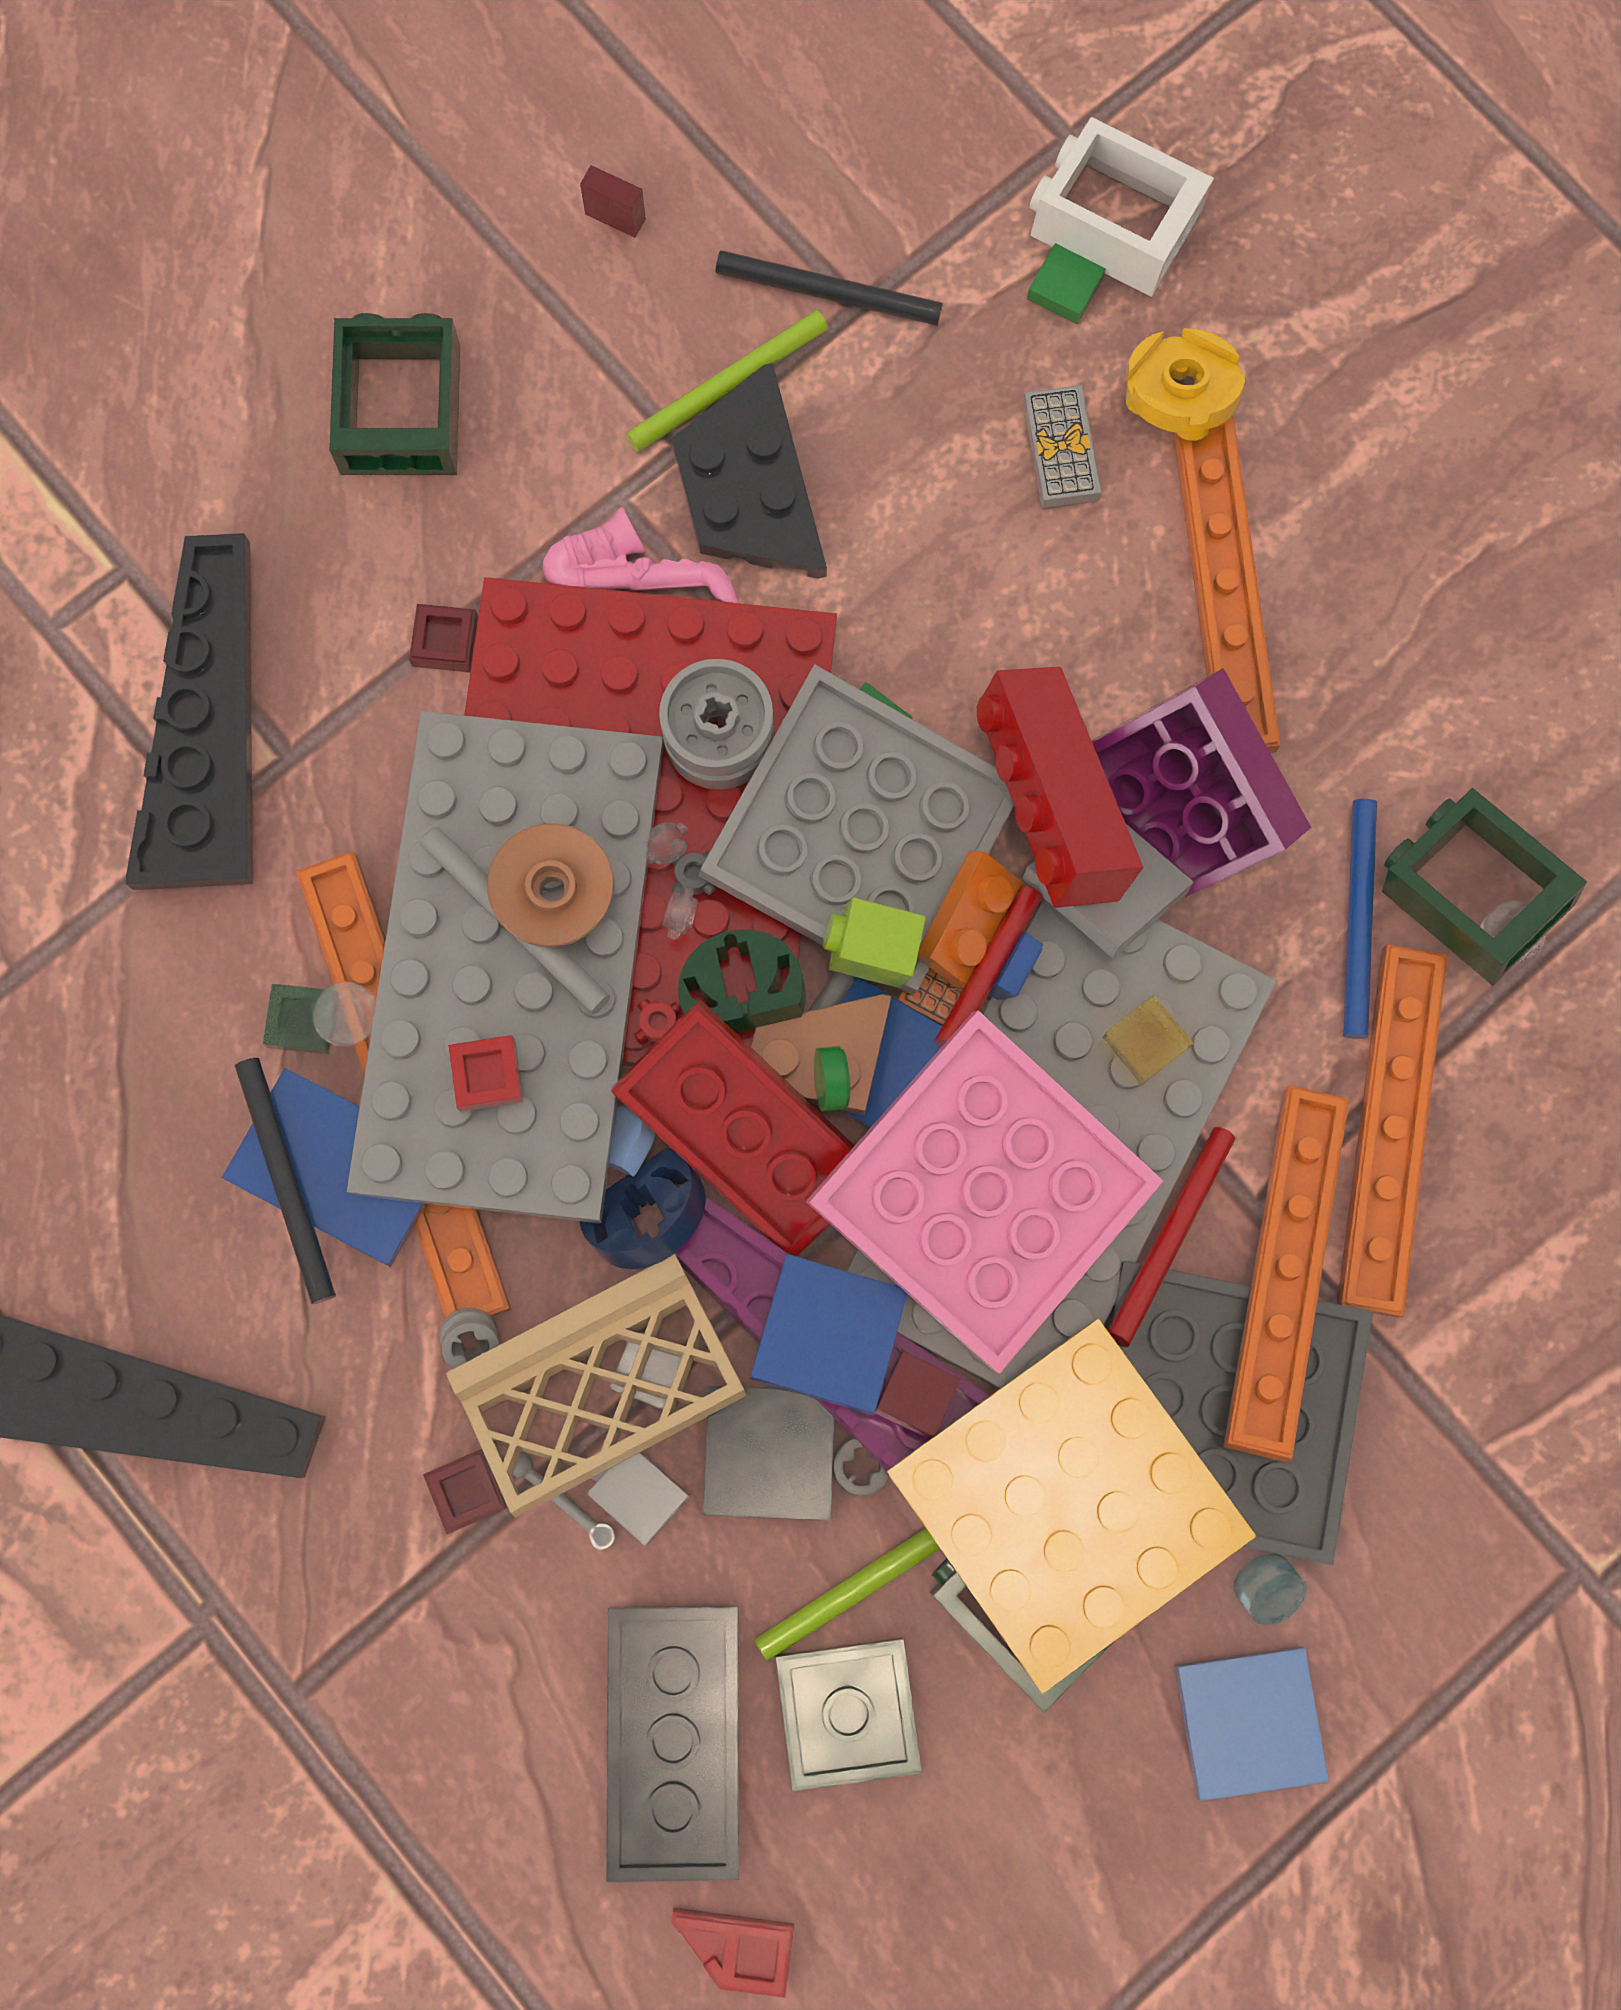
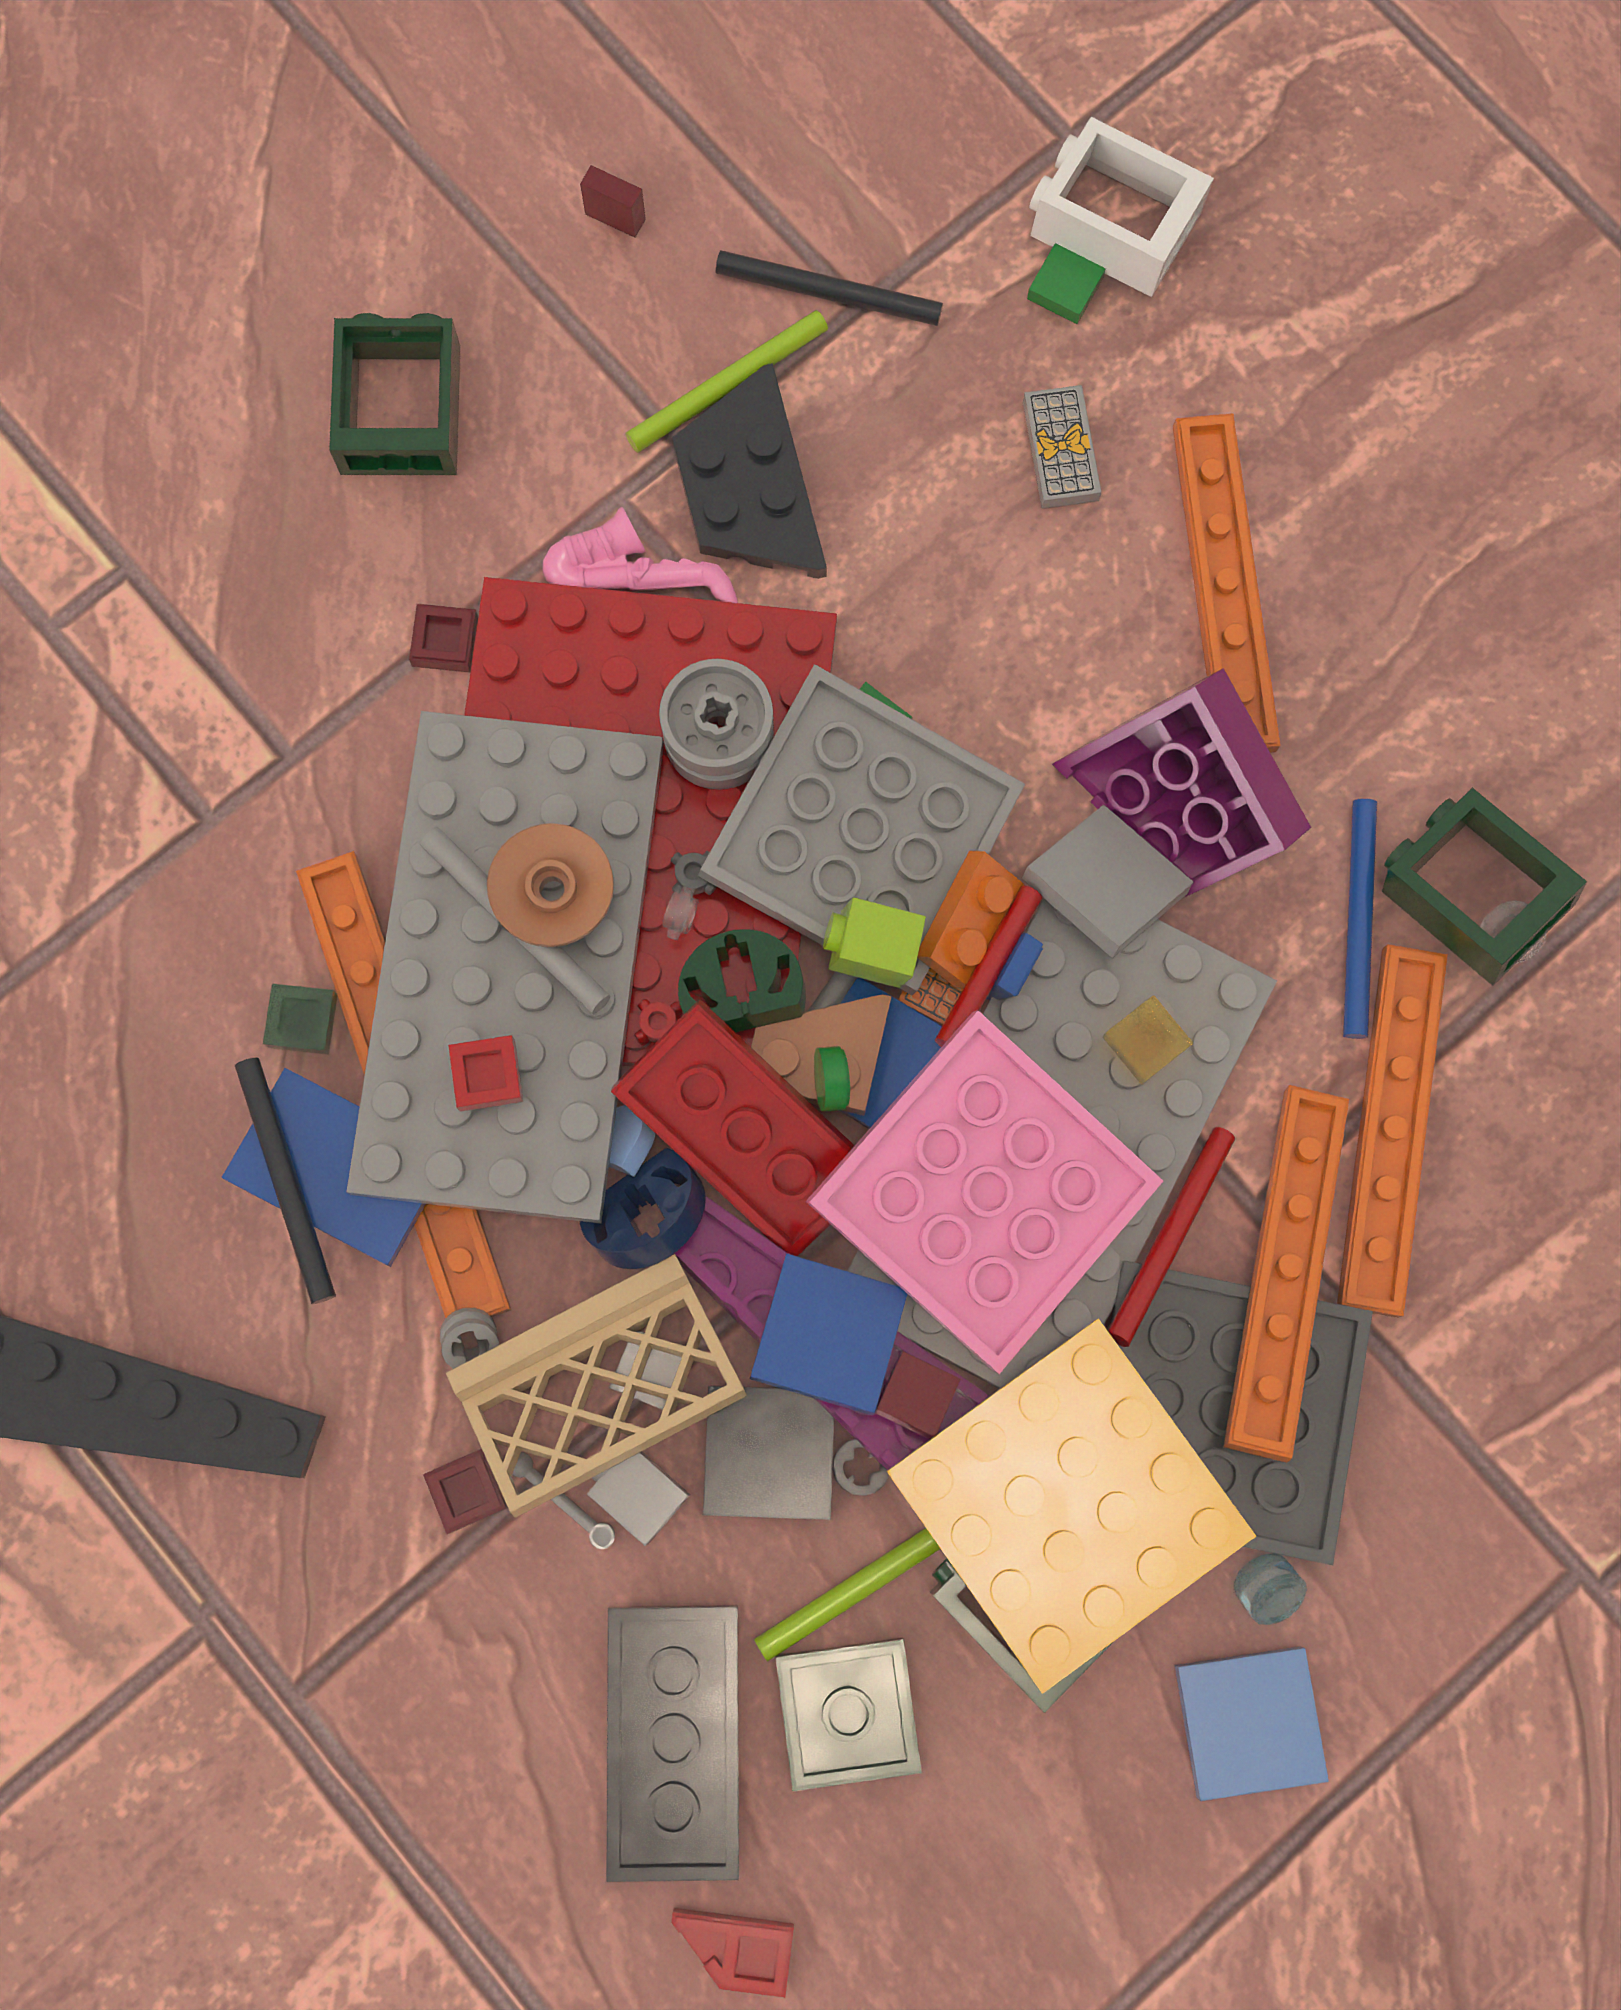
(200, 764): black wing -> none
(344, 1014): clear tile -> none
(666, 843): clear piece -> none
(1058, 787): red brick -> none
(1178, 407): yellow plate -> none

